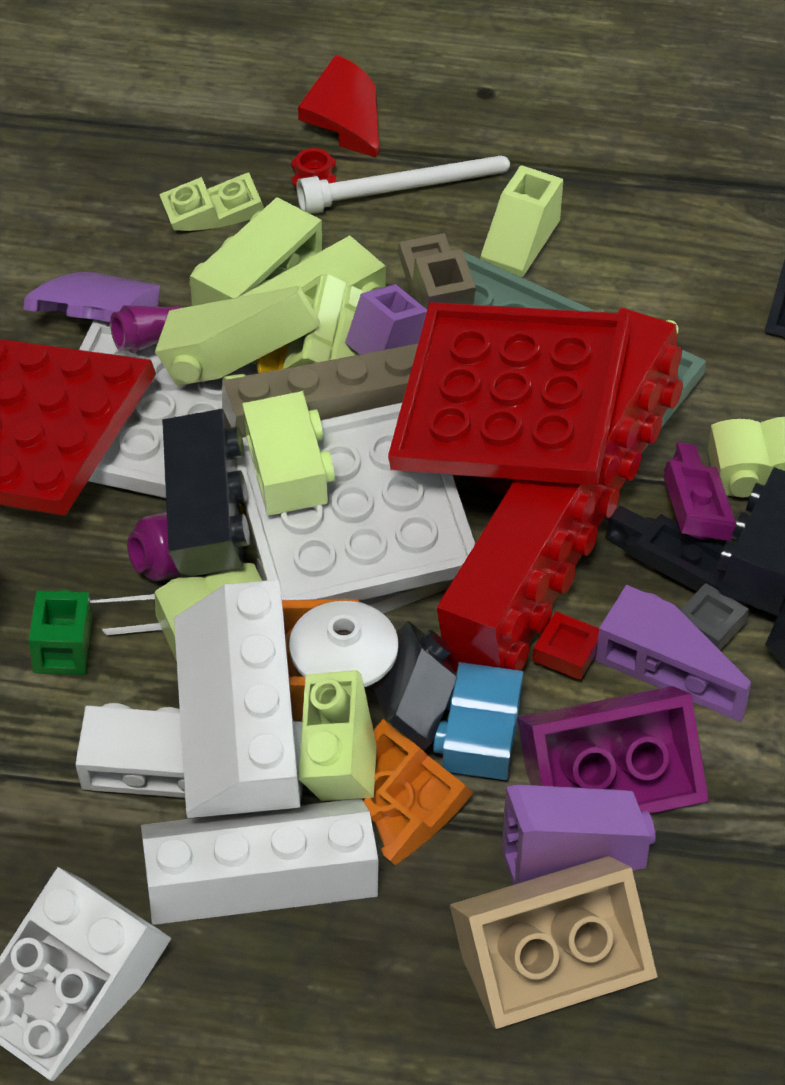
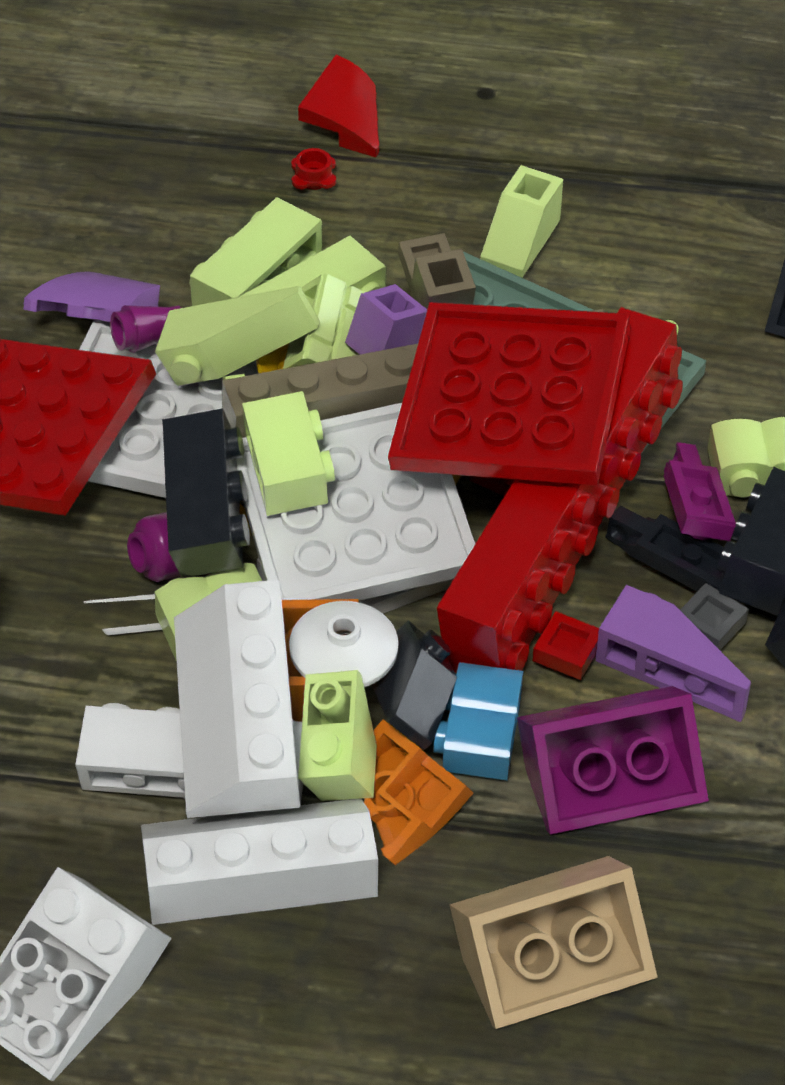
(60, 632): green brick -> none
(199, 208): yellowish green slope -> none
(317, 194): white piece -> none
(570, 826): medium lavender slope -> none

